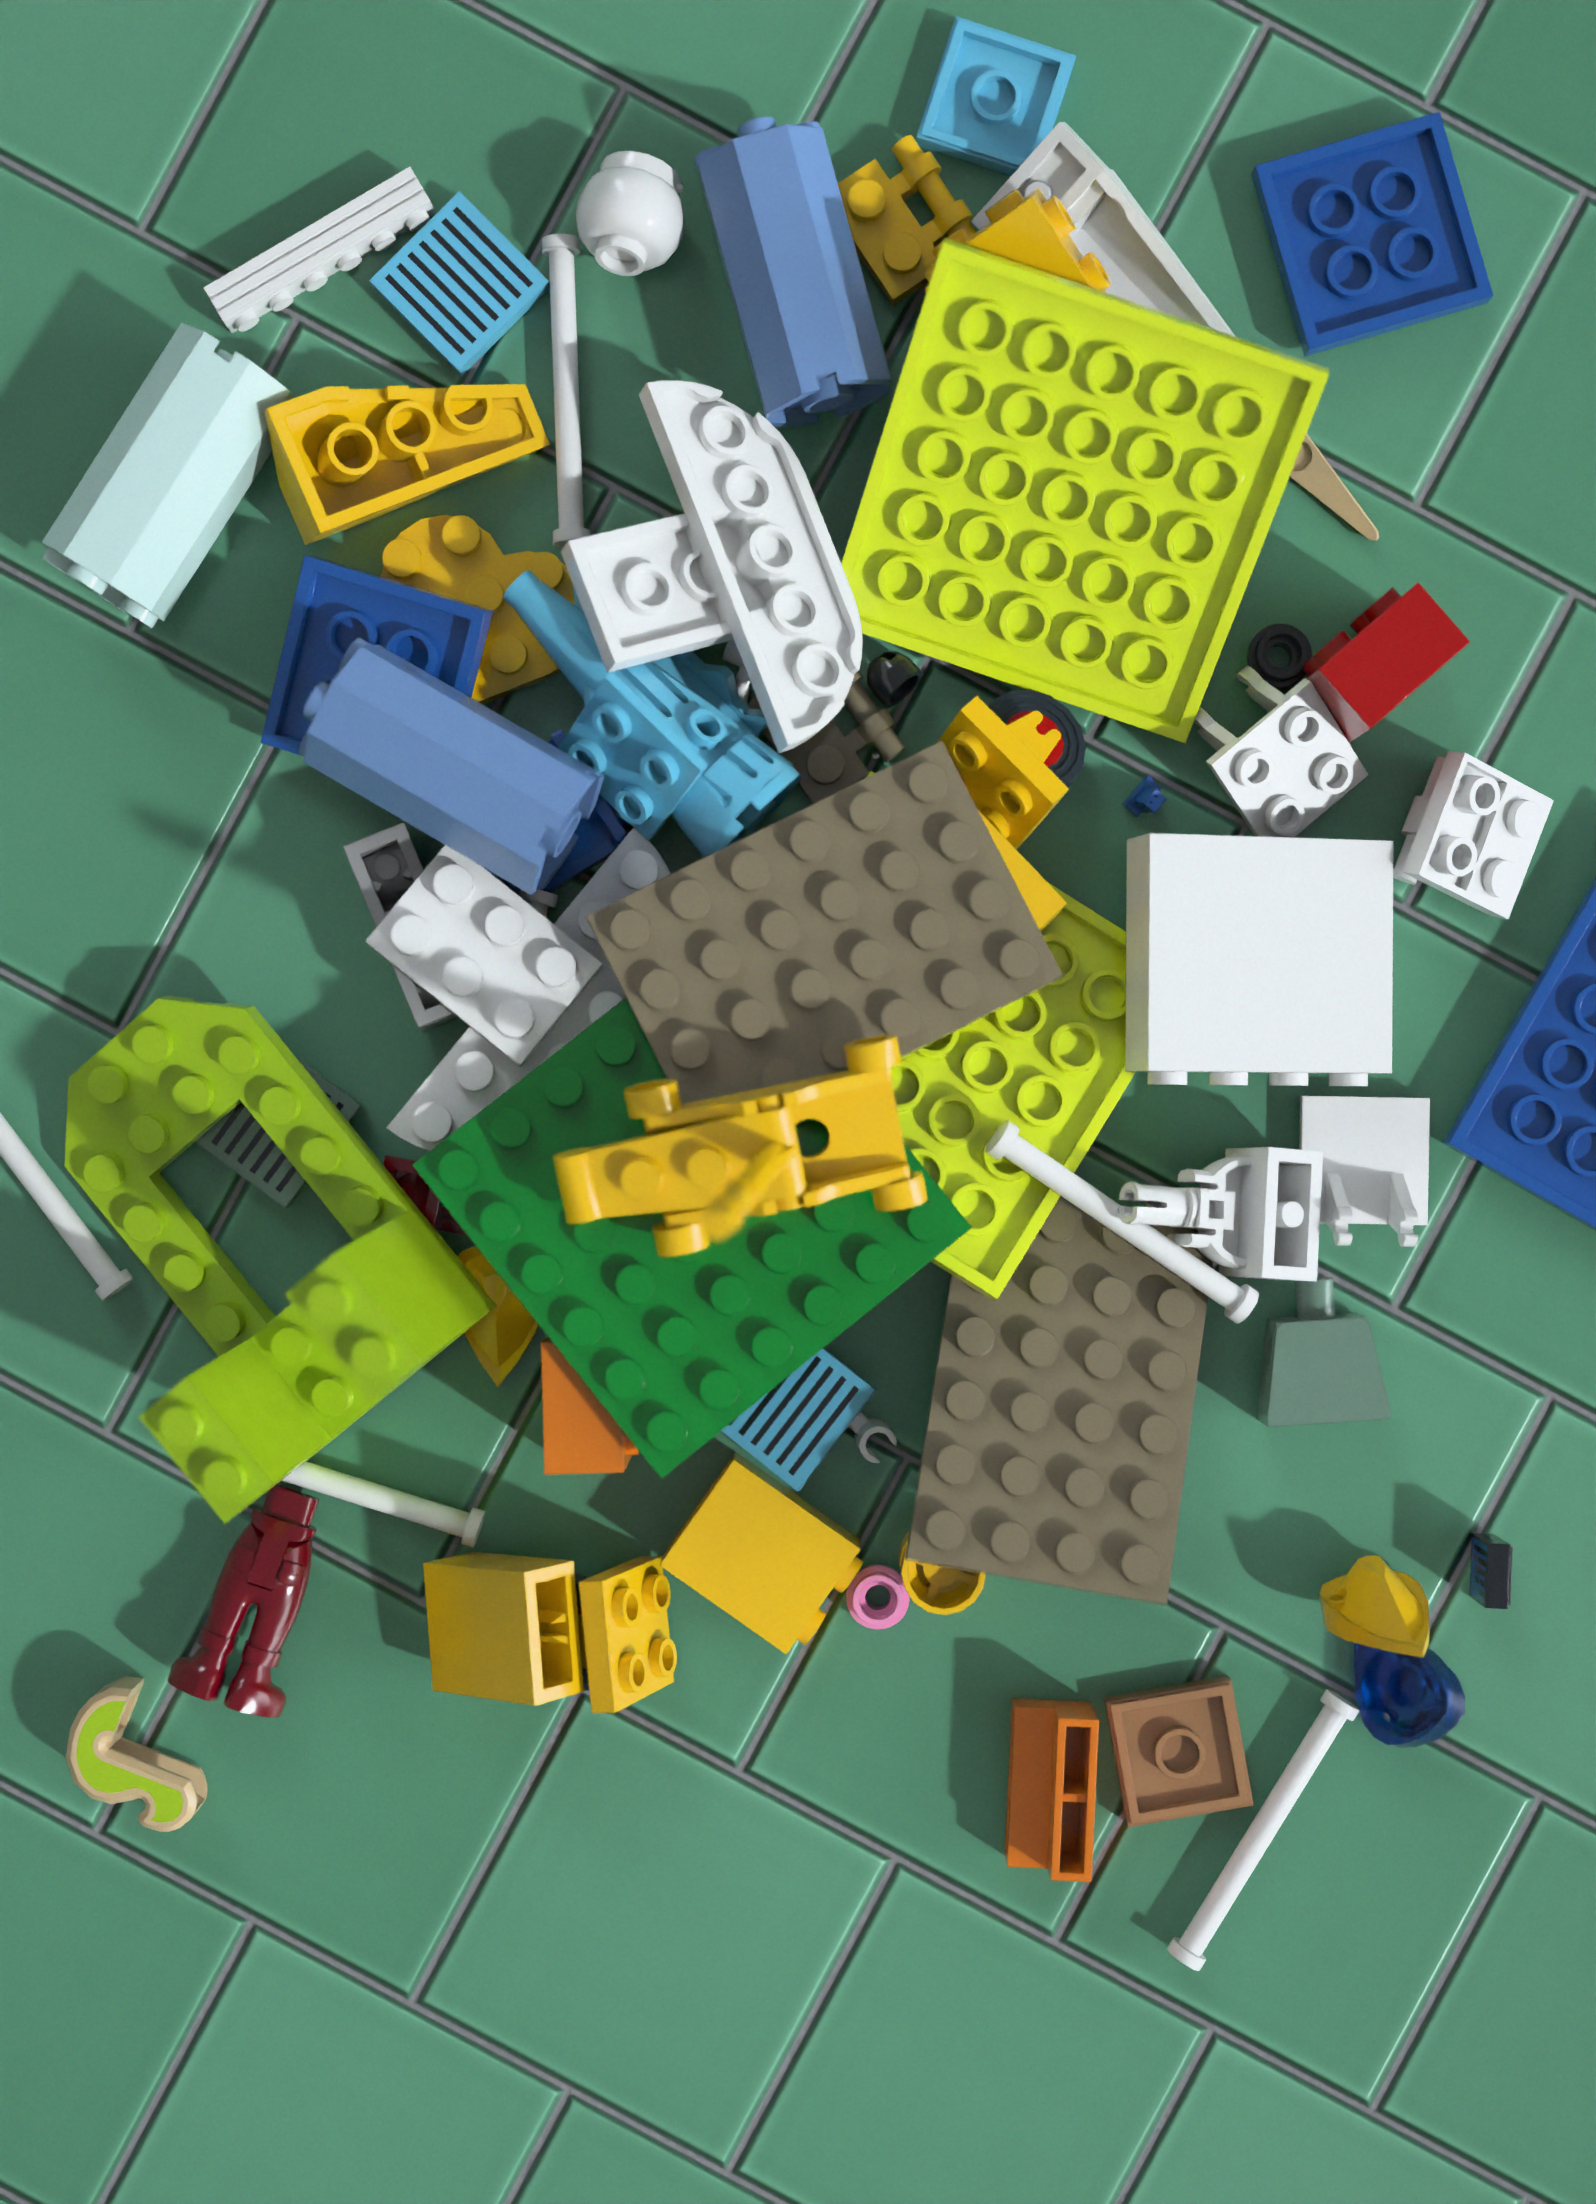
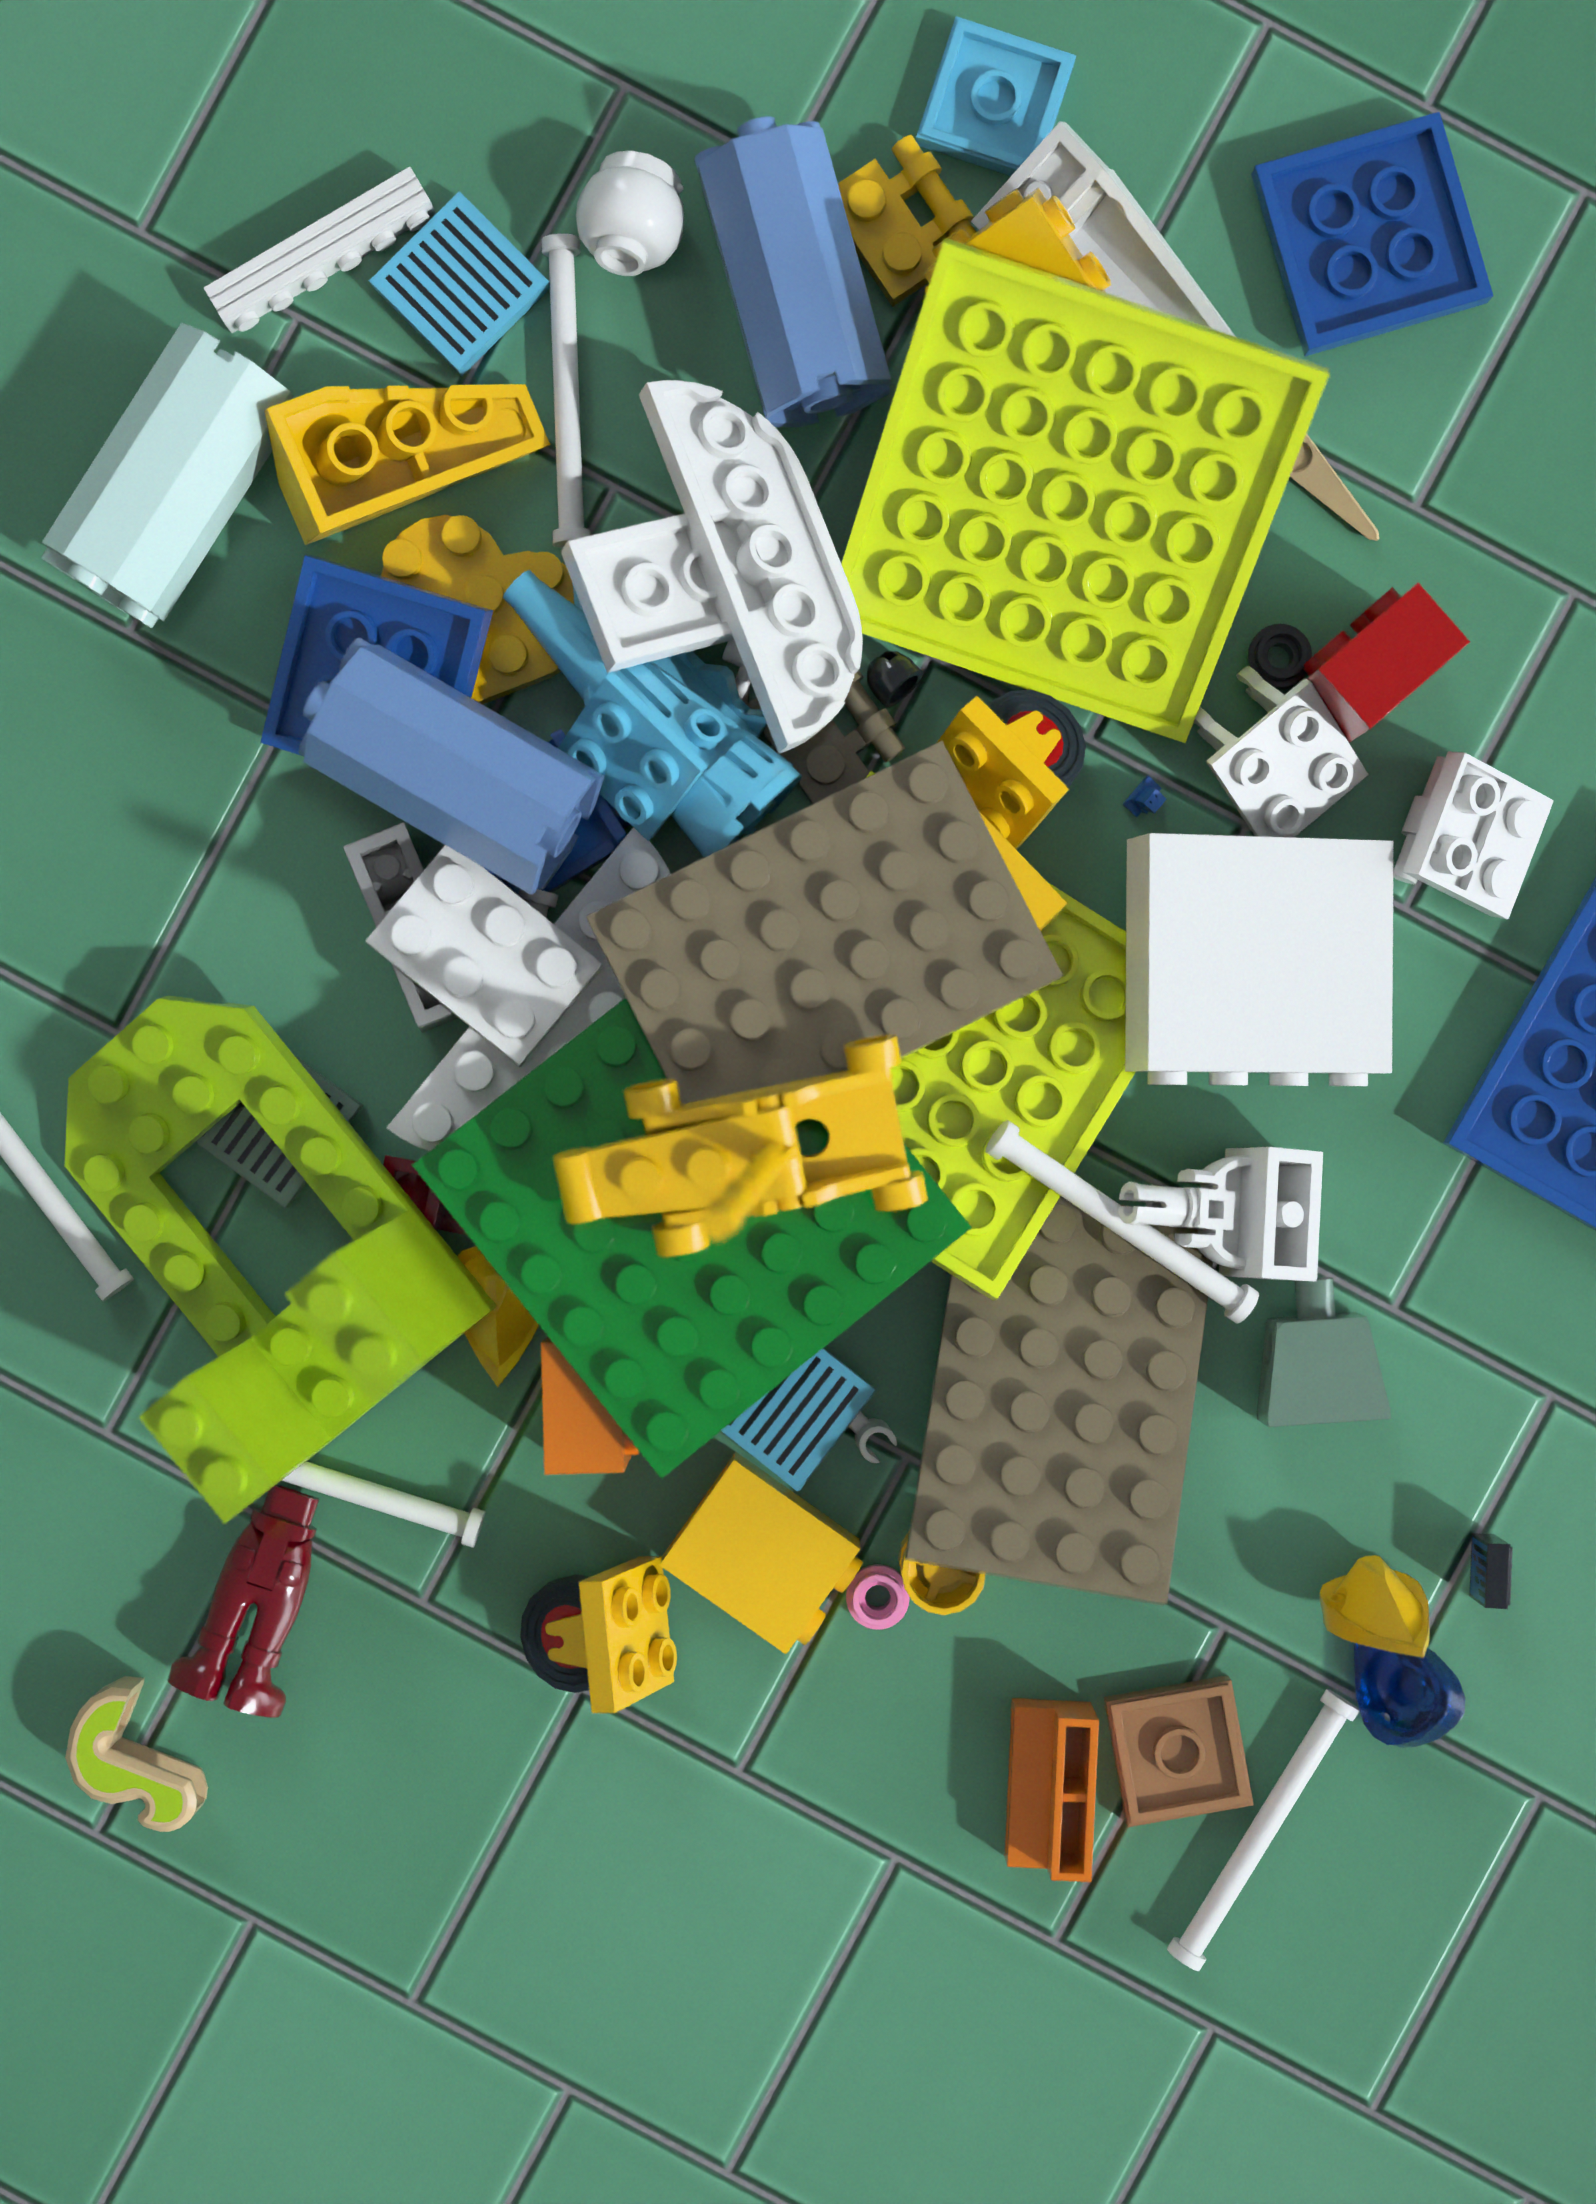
(503, 1627): yellow brick -> none
(1371, 1161): white plate -> none

